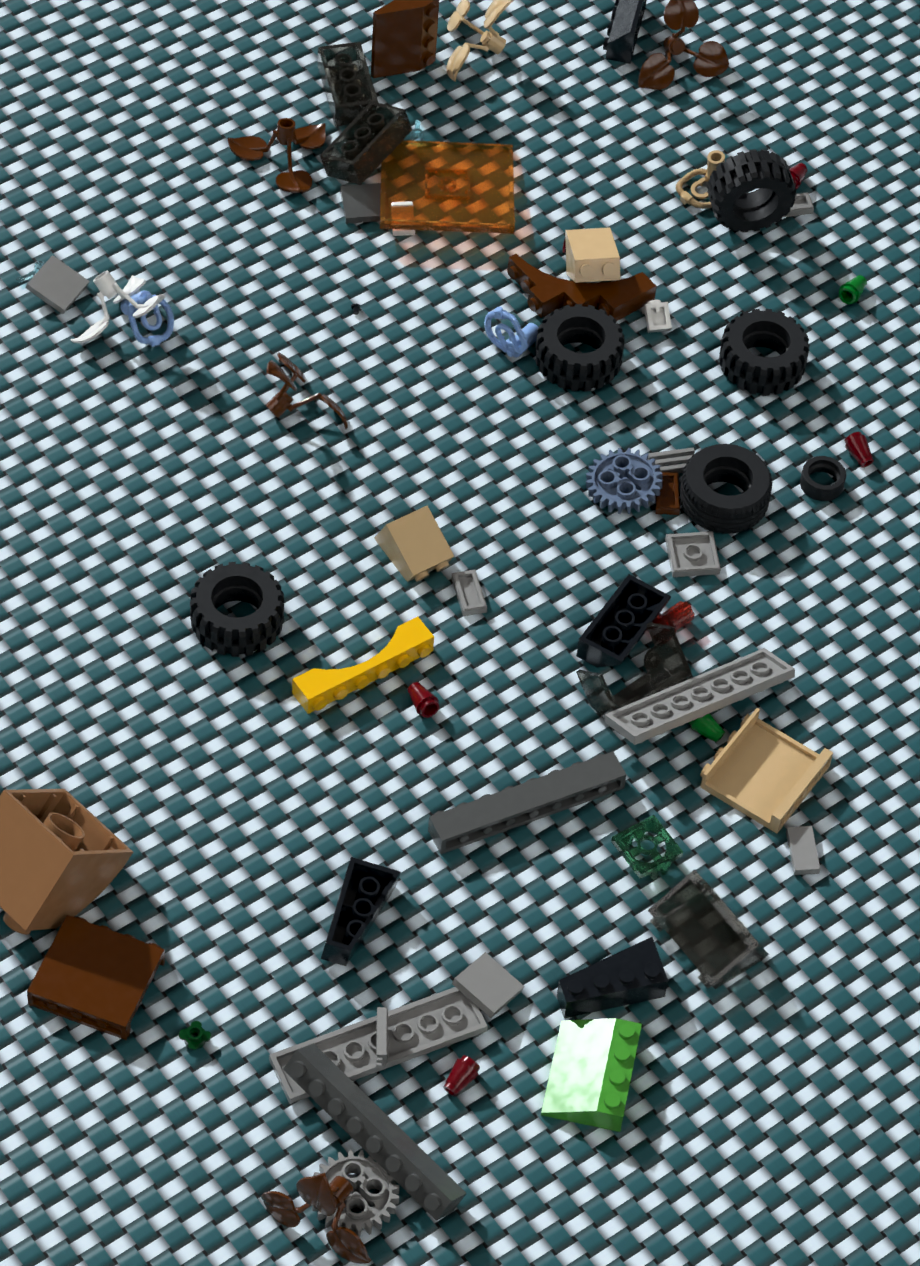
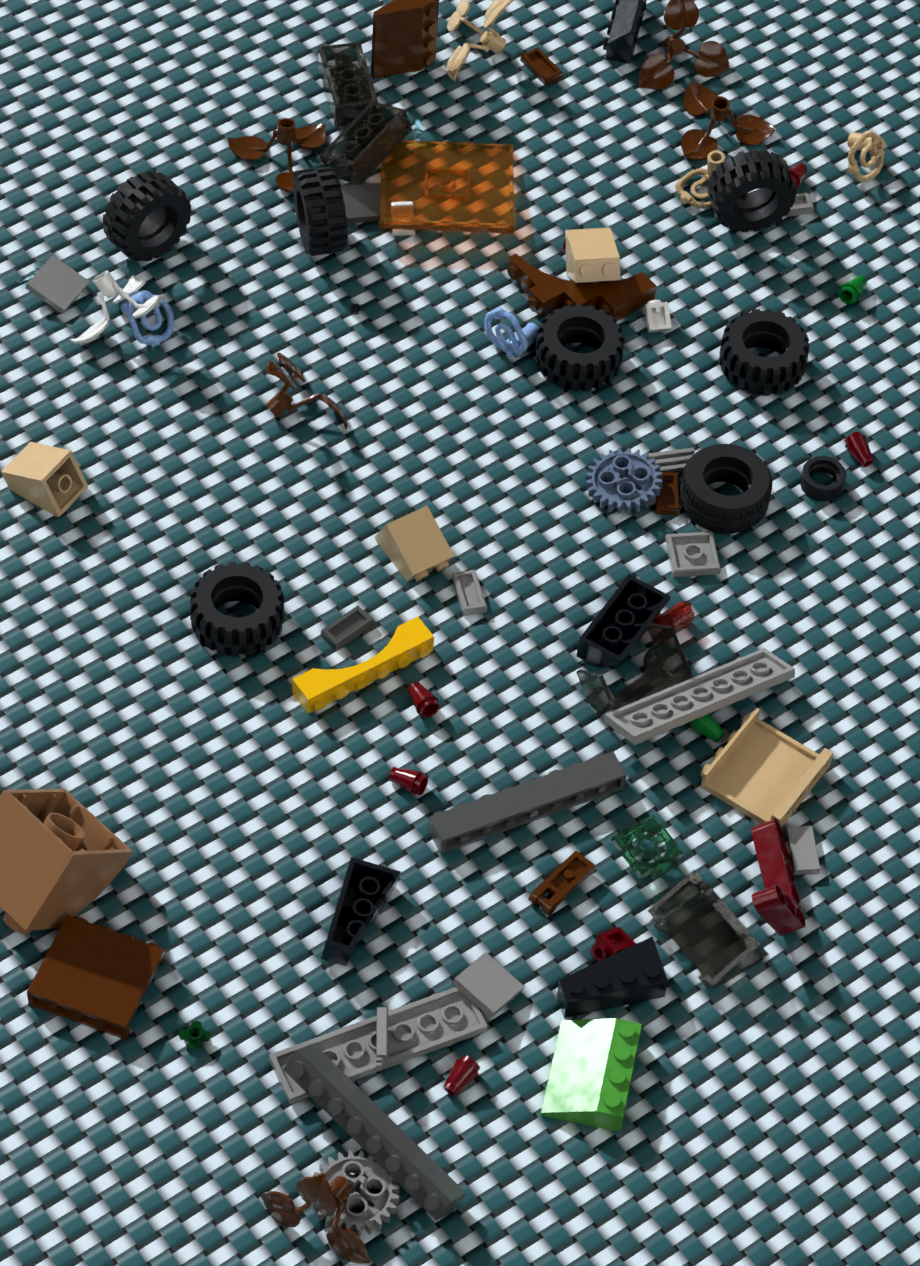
(46, 477): none -> tan slope
(146, 216): none -> black tyre
(320, 210): none -> black tyre
(347, 628): none -> dark grey tile
(409, 780): none -> dark red cone
(541, 66): none -> reddish brown tile
(562, 882): none -> reddish brown plate
(610, 943): none -> dark red bracket
(701, 100): none -> reddish brown plant
(780, 900): none -> dark red beam
(865, 142): none -> tan piece

